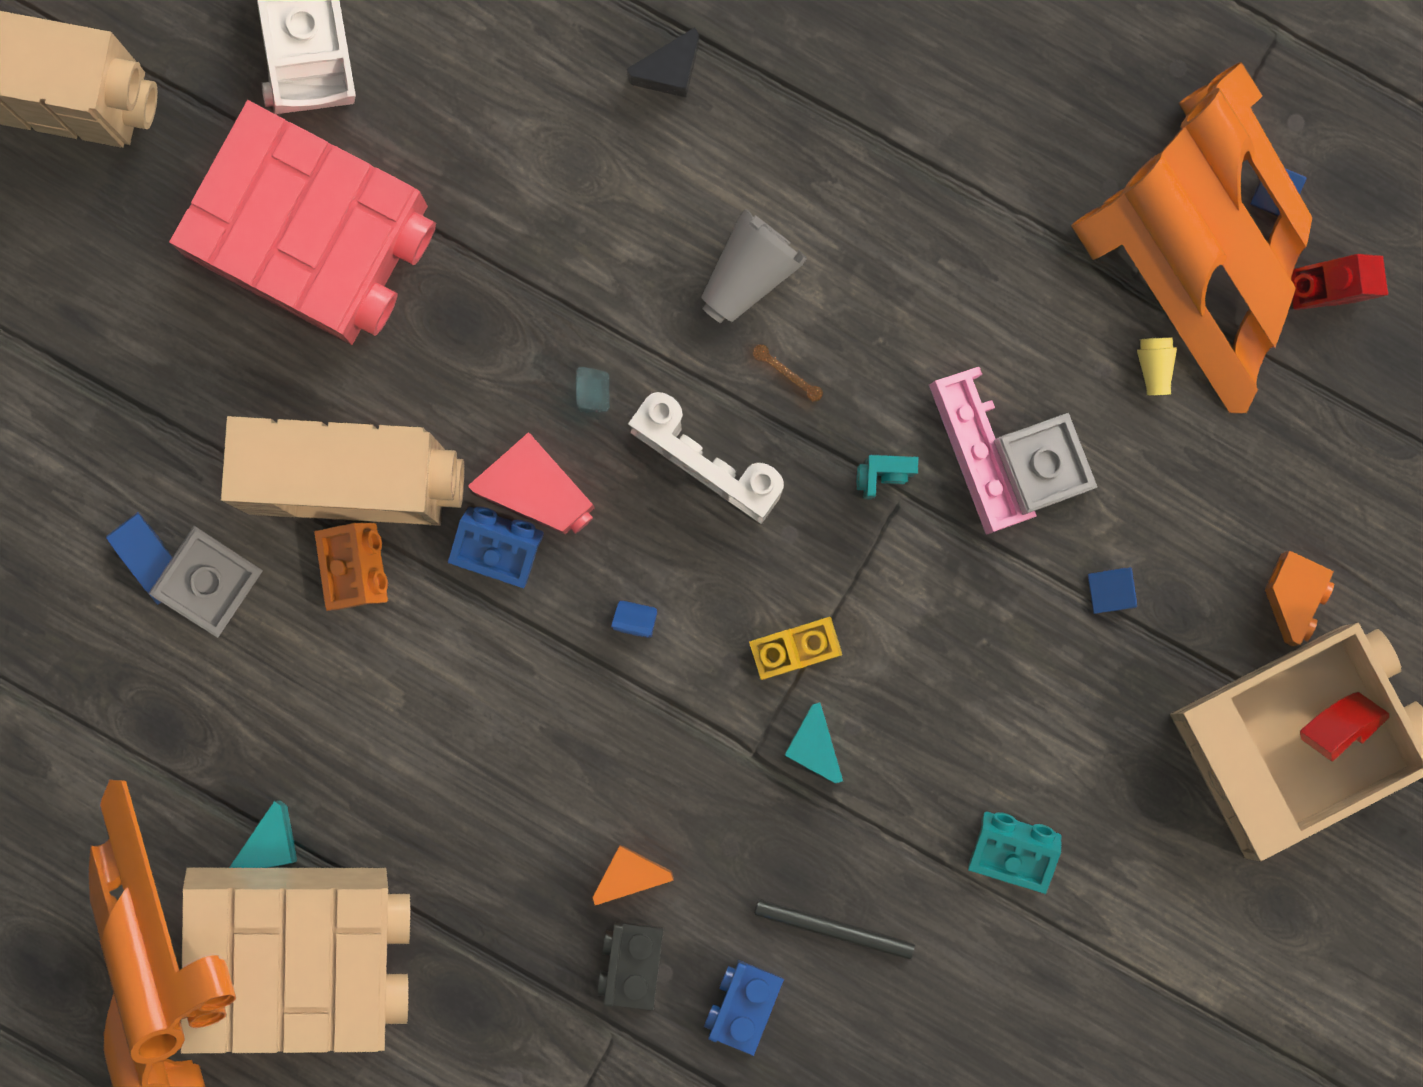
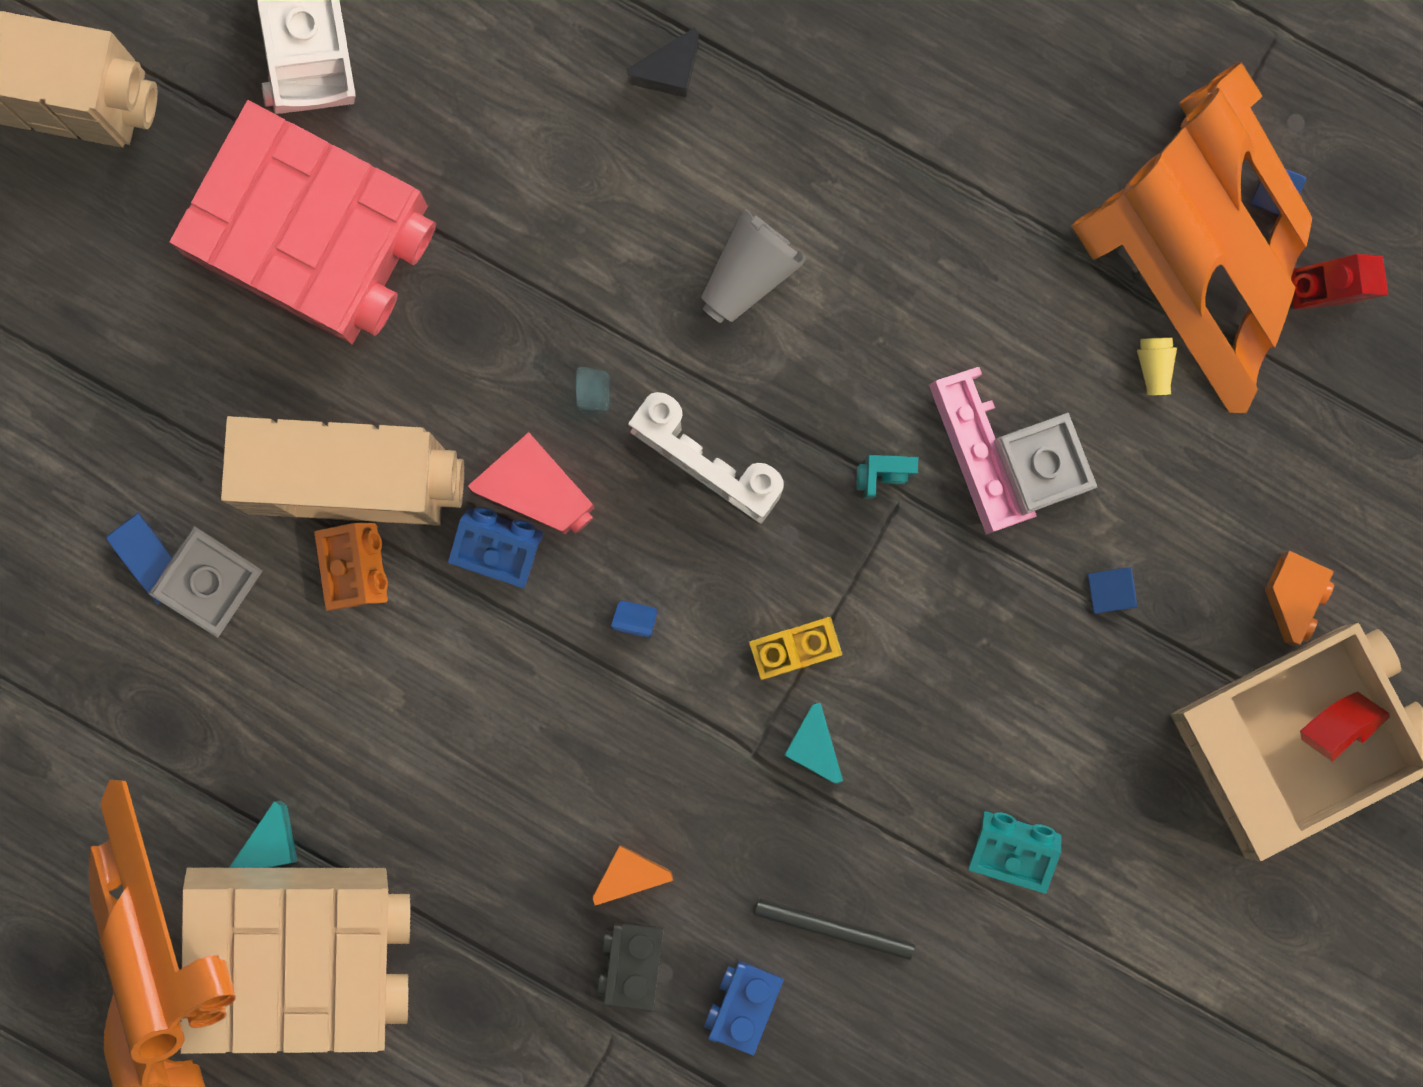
(761, 353): clear orange hinge -> none

